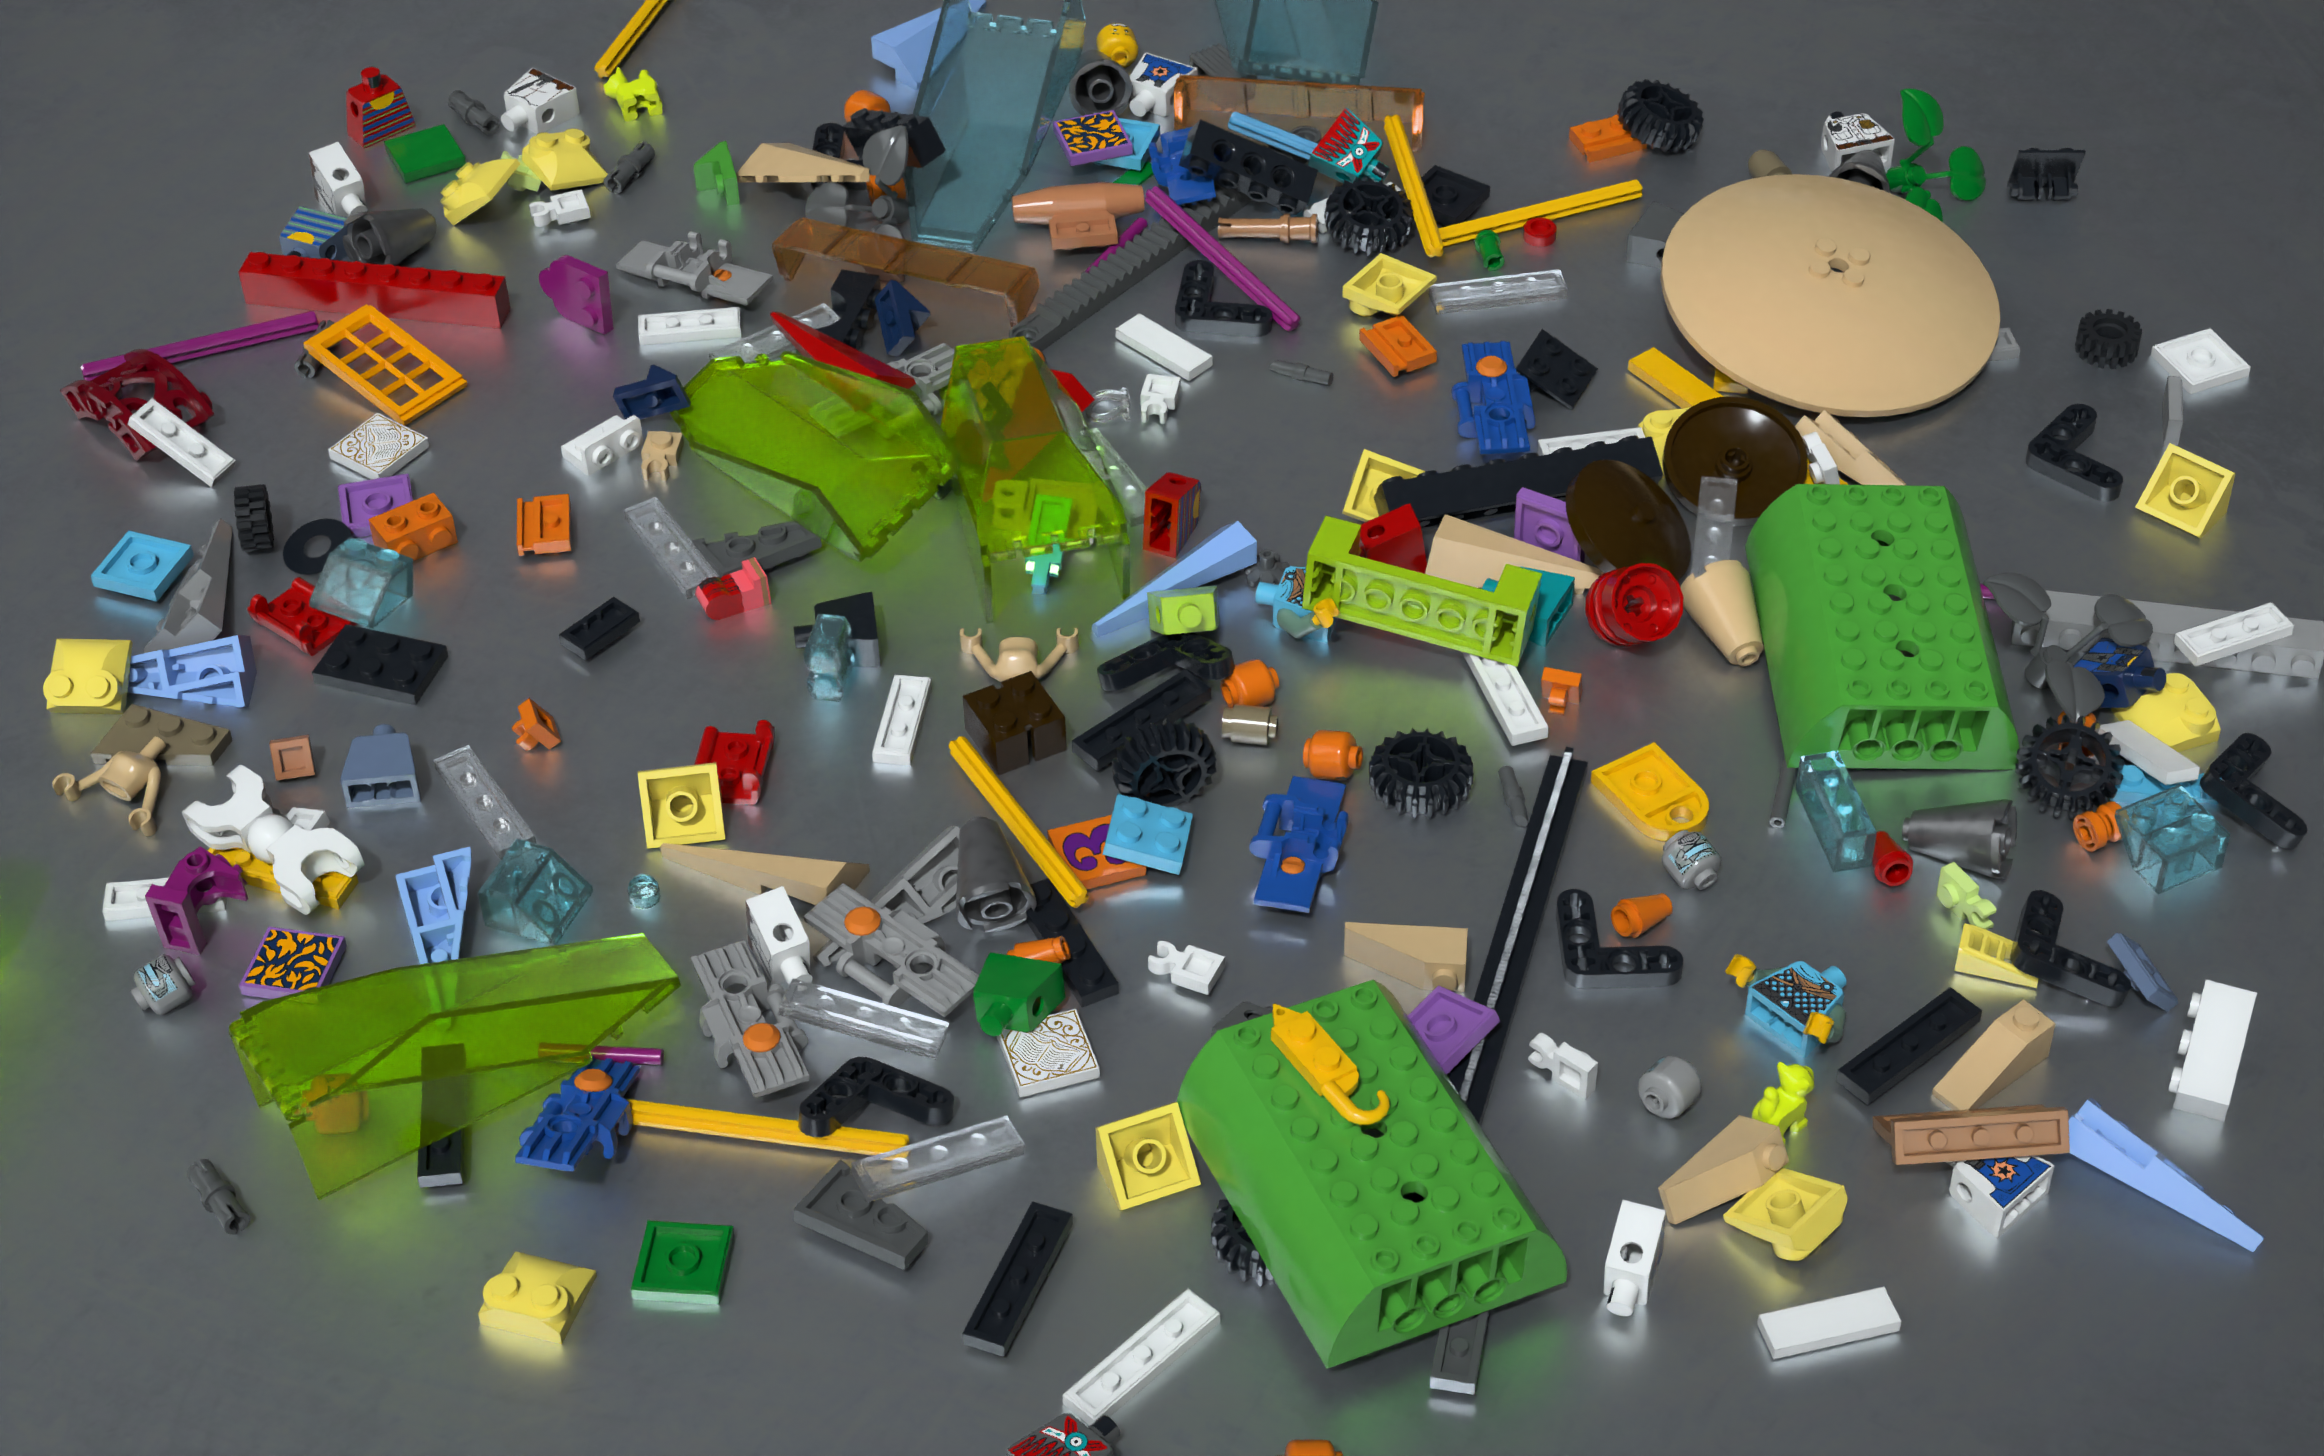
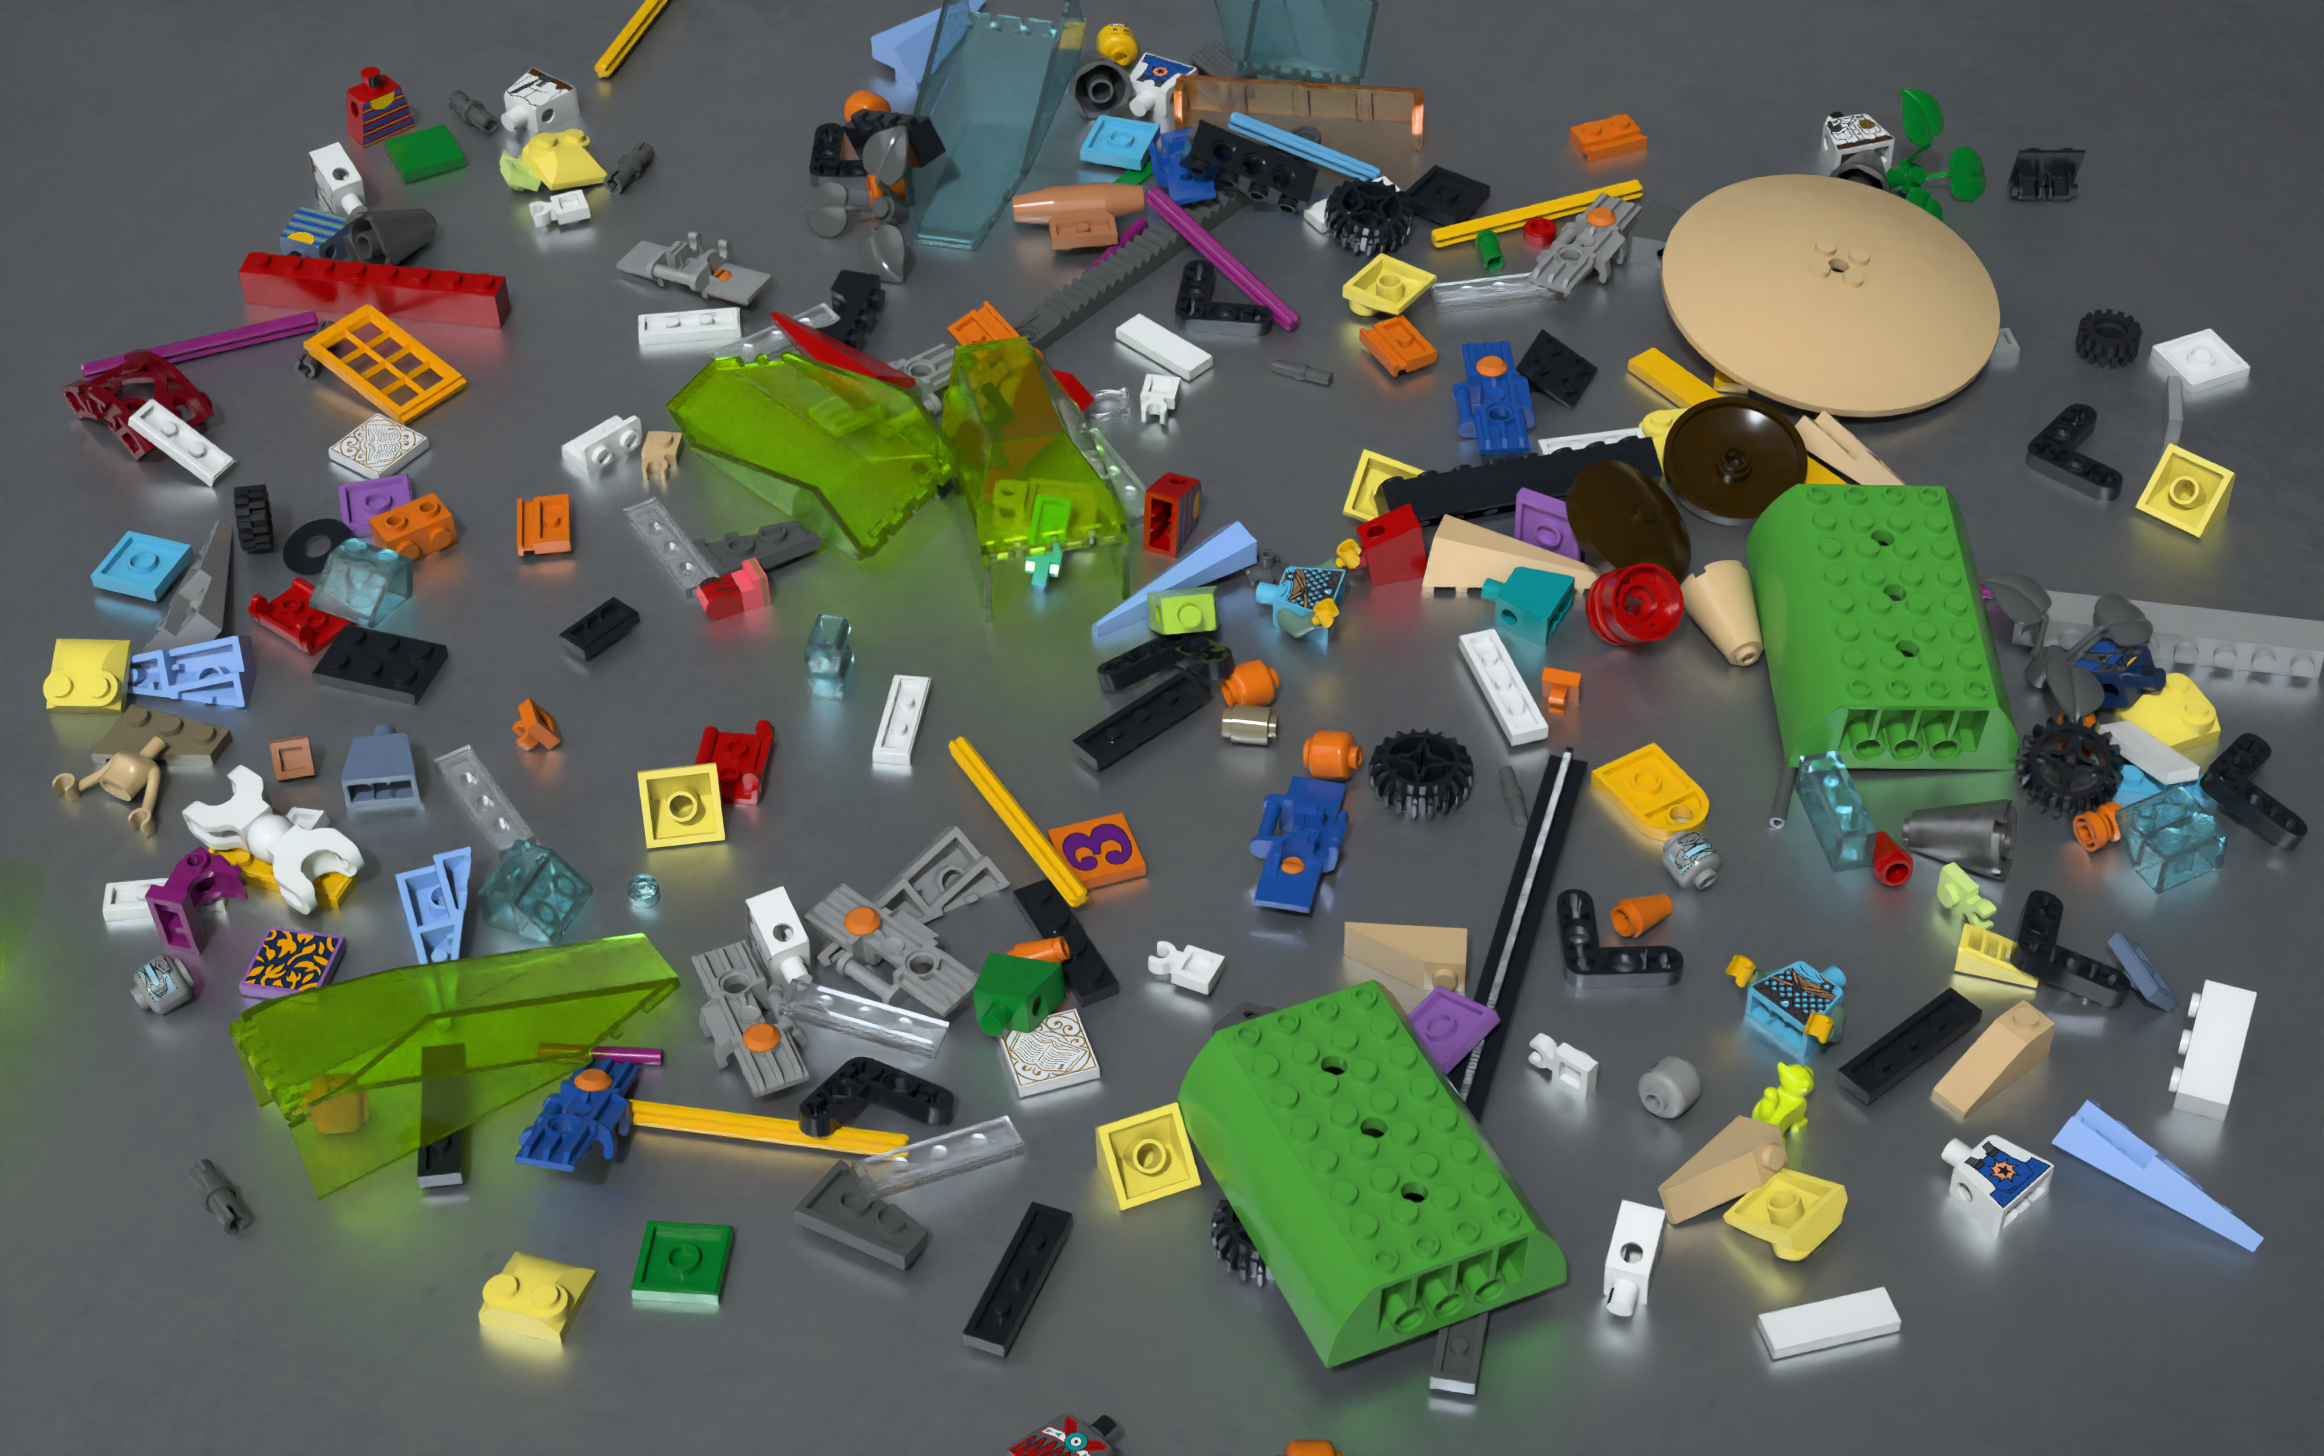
(475, 187): light yellow slope -> none
(579, 292): magenta plate -> none
(635, 94): neon yellow animal -> none
(651, 397): dark blue slope -> none
(717, 171): bright green slope -> none
(797, 164): tan wedge -> none
(800, 876): tan wedge -> none
(861, 617): black torso -> none
(899, 317): dark blue slope -> none
(900, 256): clear orange piece -> none
(981, 327): none -> orange plate
(989, 879): flat silver cone -> none
(1002, 717): dark brown piece -> none
(1018, 654): tan piece -> none
(1092, 138): tile -> none
(1141, 1358): white tile -> none
(1148, 834): medium azure plate -> none
(1165, 763): black gear -> none
(1285, 228): medium nougat pin -> none
(1322, 1063): yellow plate -> none
(1349, 151): torso -> none
(1413, 186): yellow axle -> none
(1420, 604): lime plate -> none
(1594, 241): none -> light grey piece
(1660, 116): black gear -> none
(1714, 522): clear tile -> none
(1766, 163): dark tan brick -> none
(1823, 467): white plate -> none
(1975, 1133): medium nougat fence -> none
(2233, 634): white tile -> none

